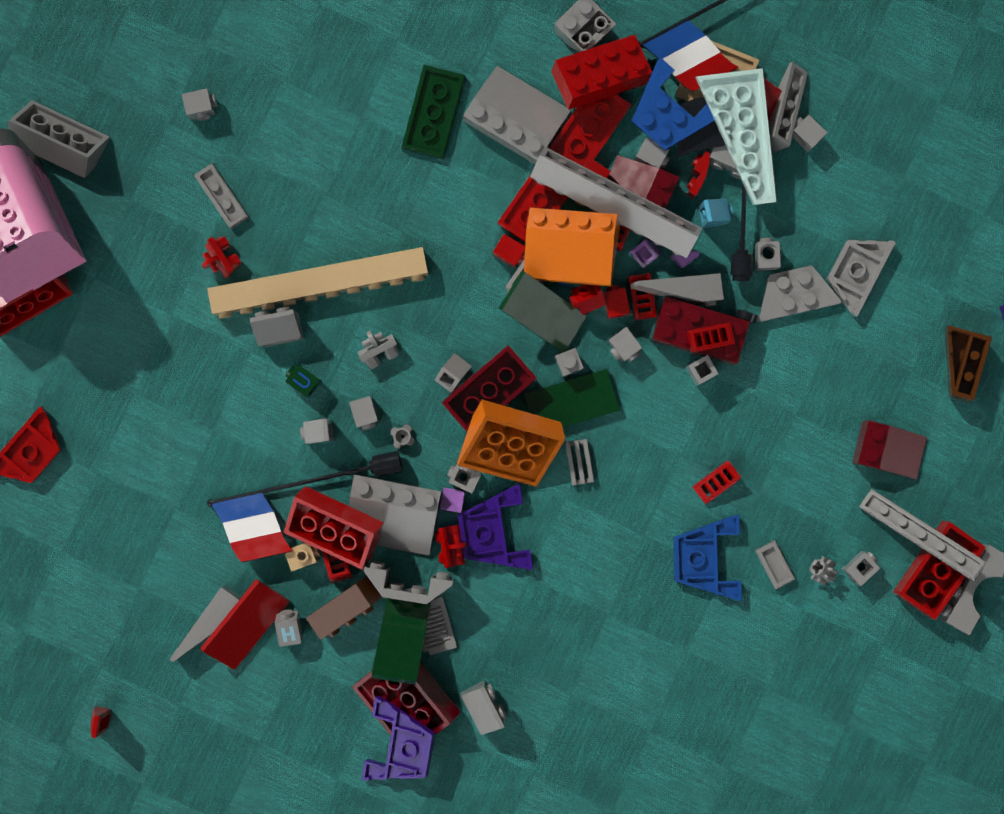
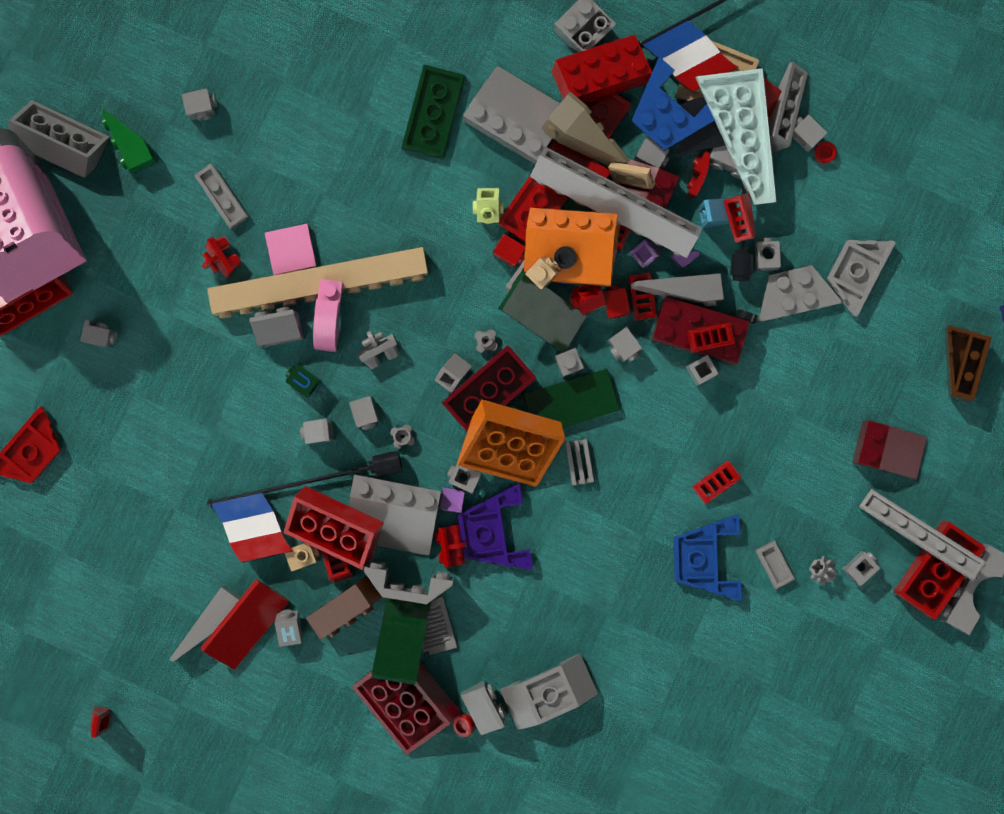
(98, 334): none -> light grey brick
(134, 150): none -> green slope
(290, 249): none -> bright pink tile
(327, 316): none -> bright pink arch
(408, 748): dark purple wing -> none
(464, 725): none -> red tile
(488, 205): none -> yellowish green brick
(490, 345): none -> light grey plate
(543, 271): none -> tan brick
(549, 693): none -> light grey slope
(565, 257): none -> black tile
(575, 129): none -> dark tan wedge
(631, 175): none -> tan tile
(747, 215): none -> red slope
(825, 152): none -> red tile

